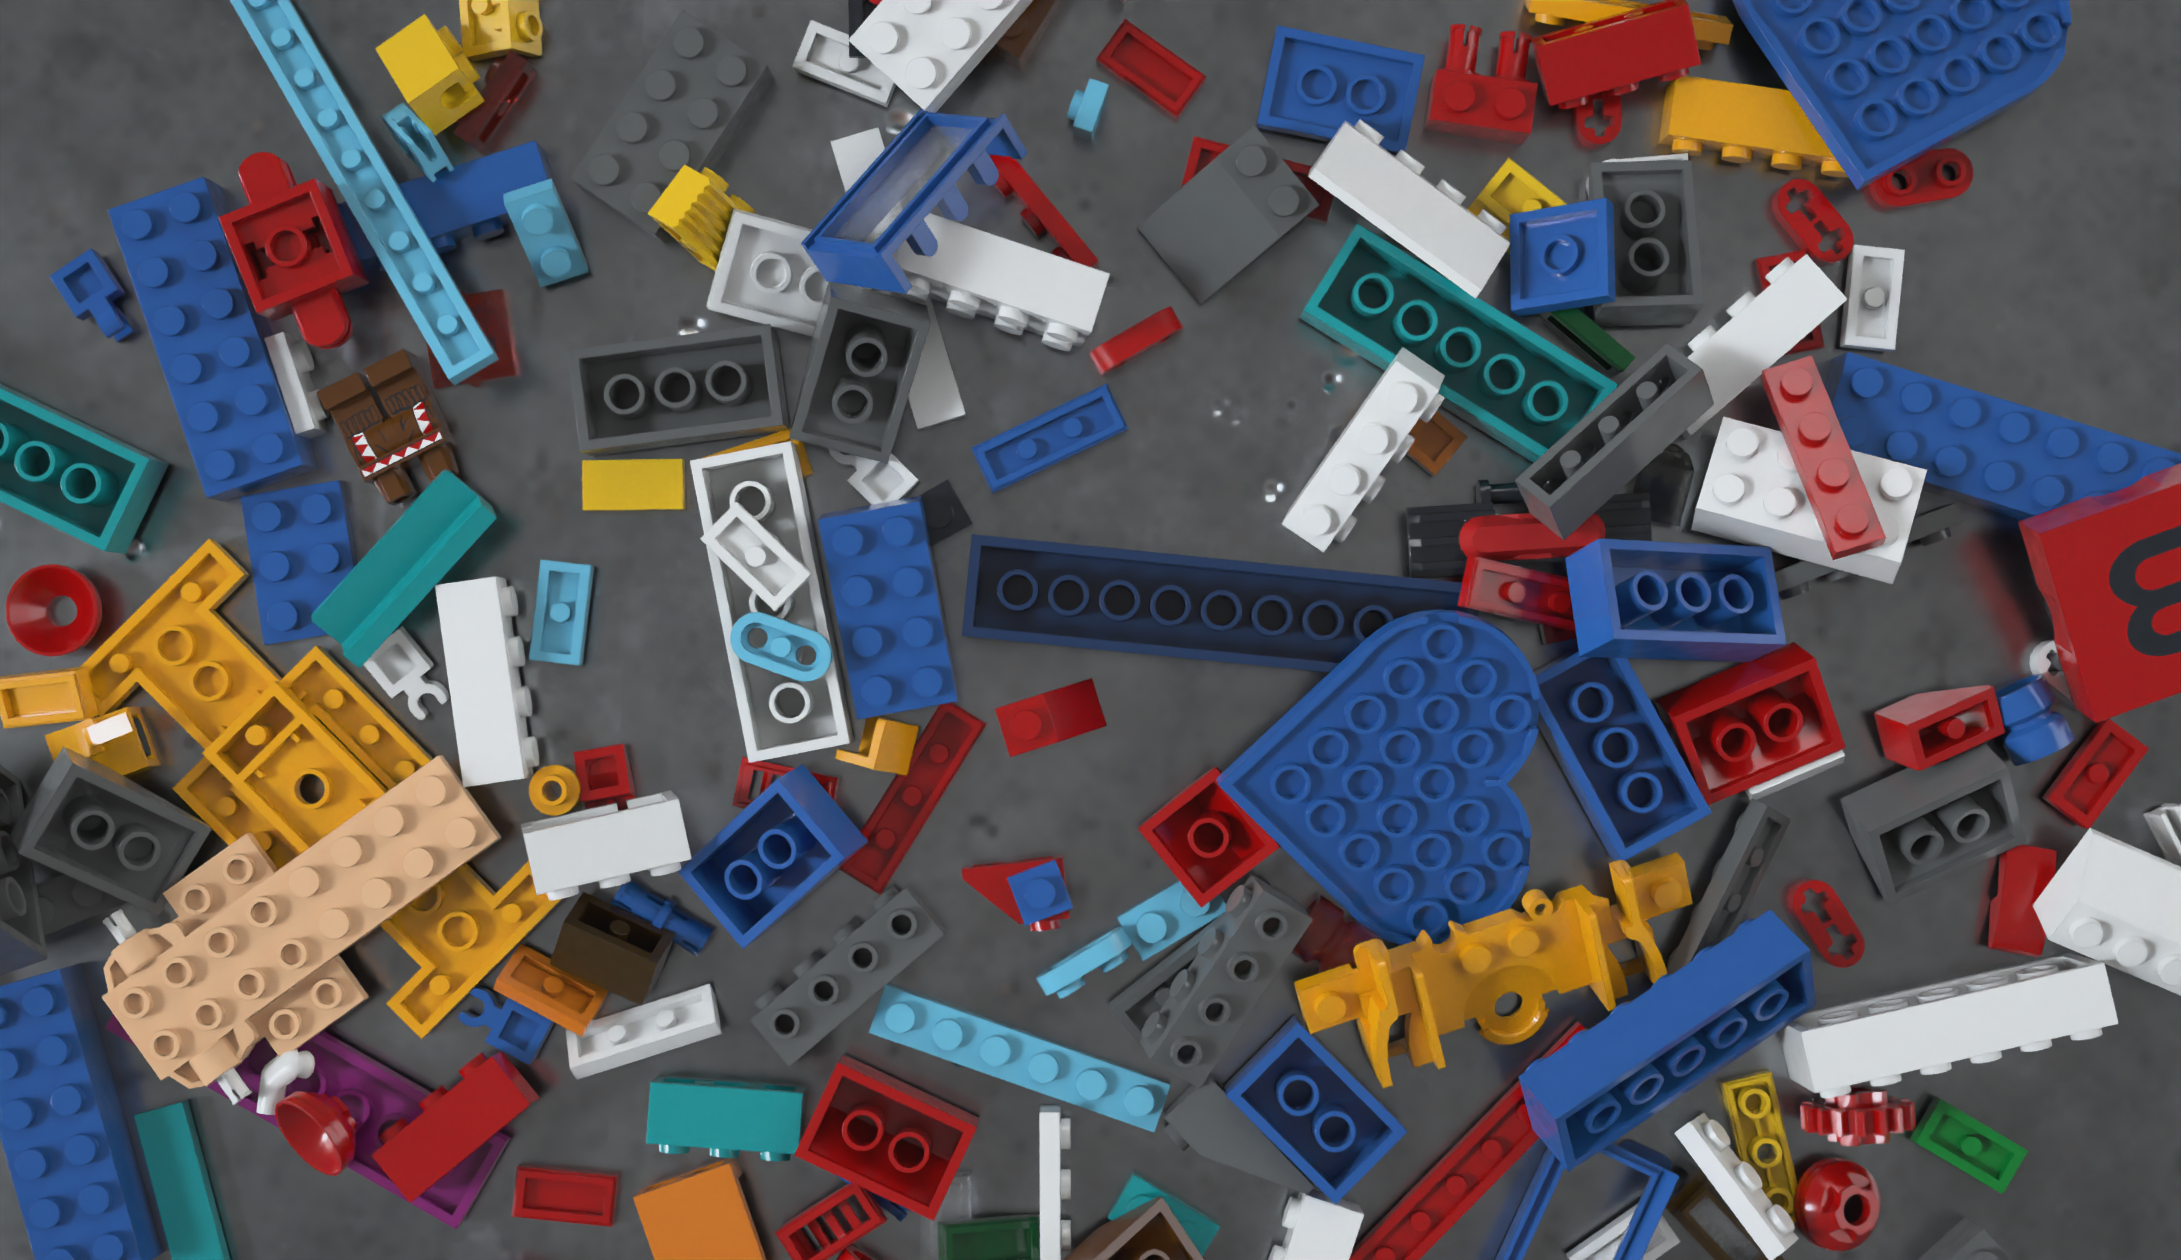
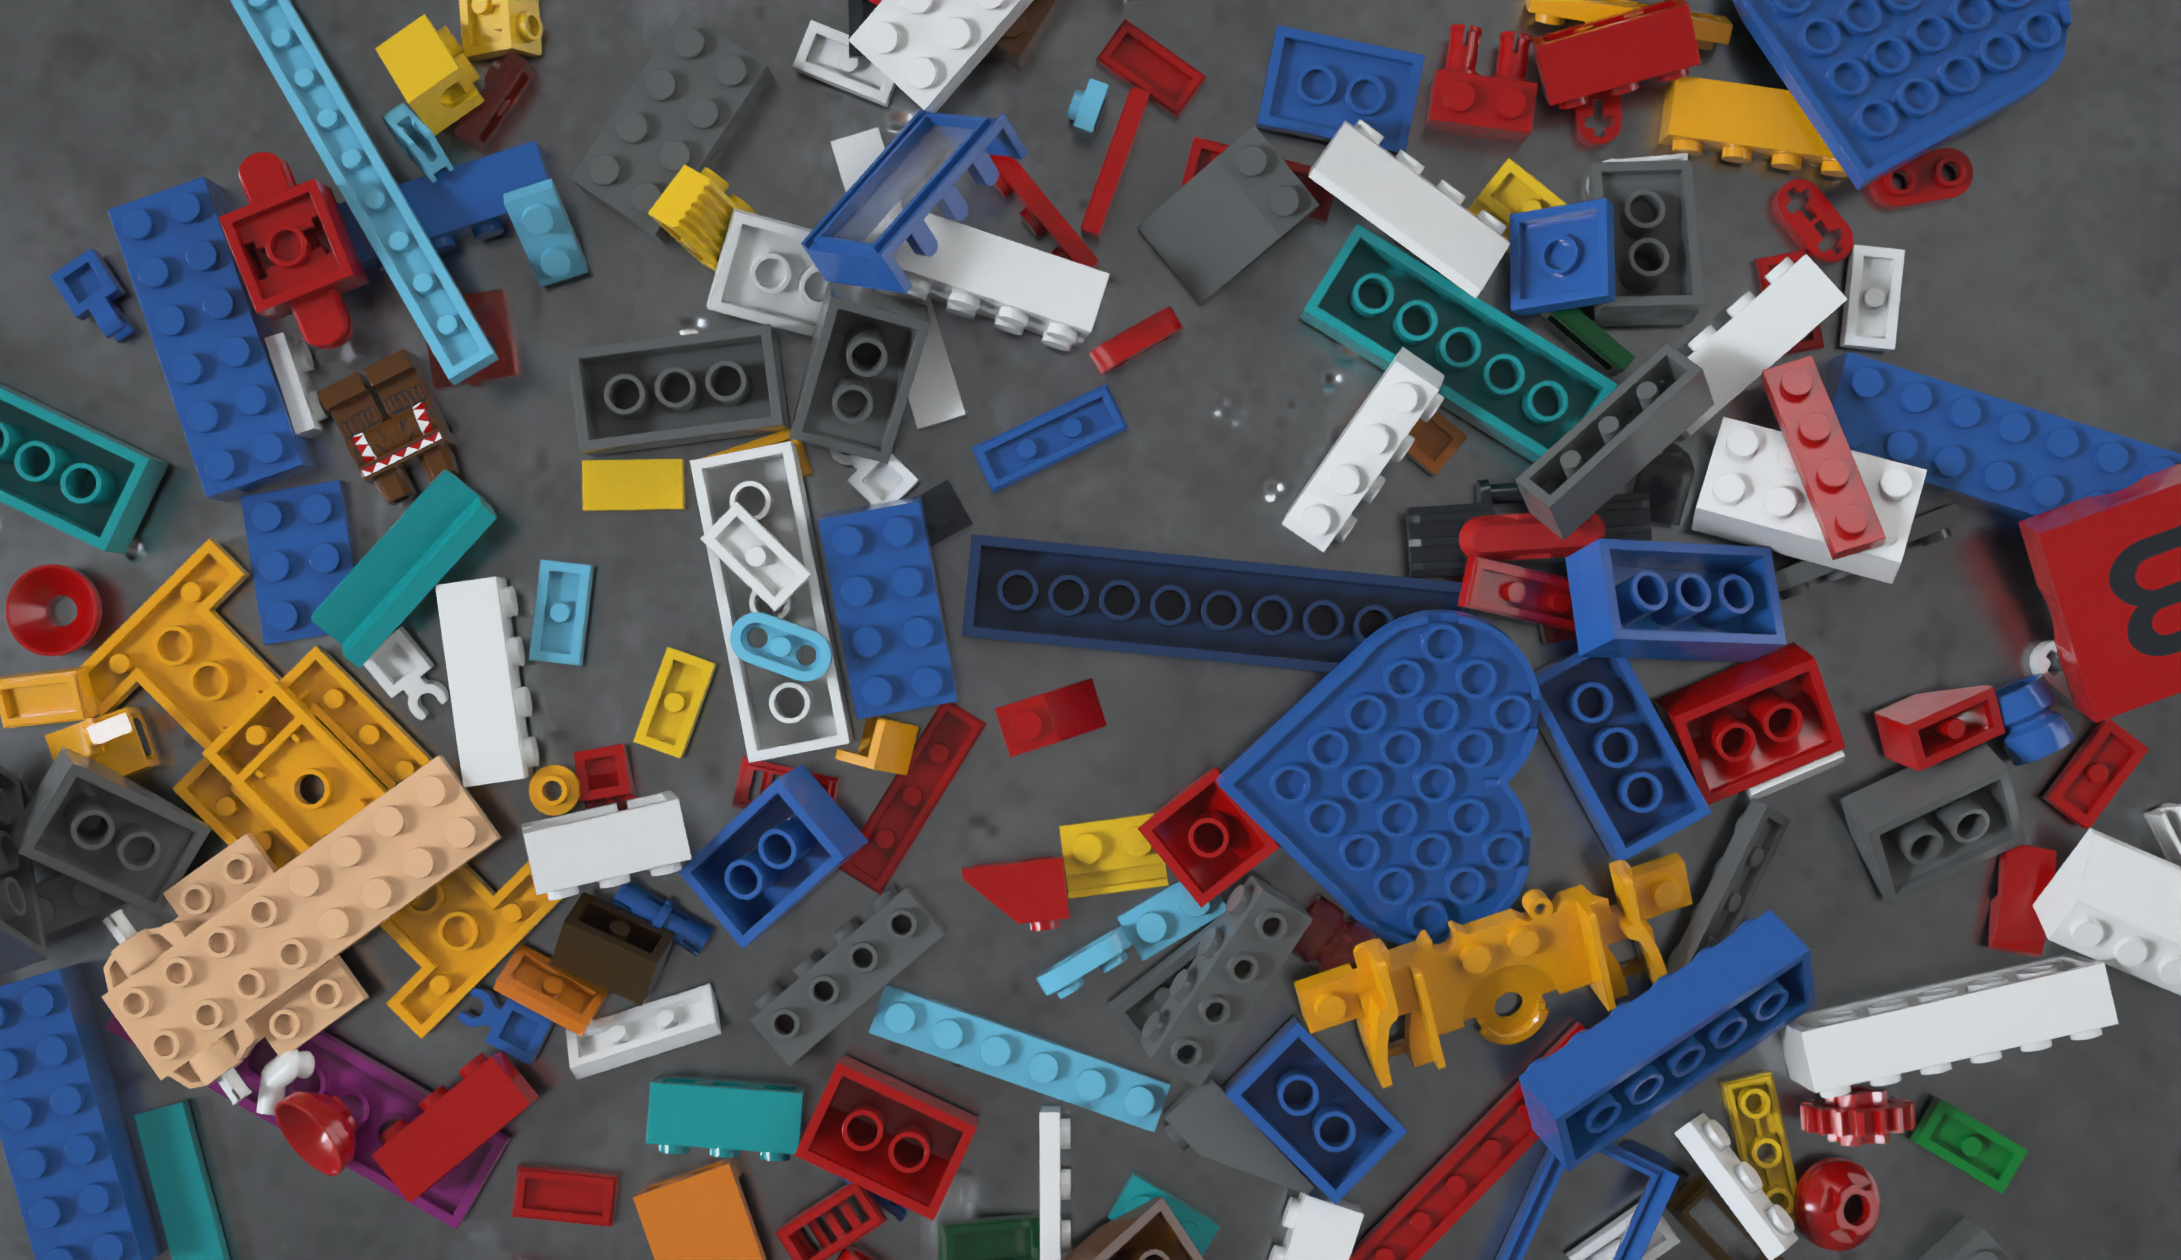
(675, 702): none -> yellow plate
(1040, 892): blue plate -> none
(1110, 857): none -> yellow plate
(1115, 164): none -> red tile
(1835, 916): red beam -> none

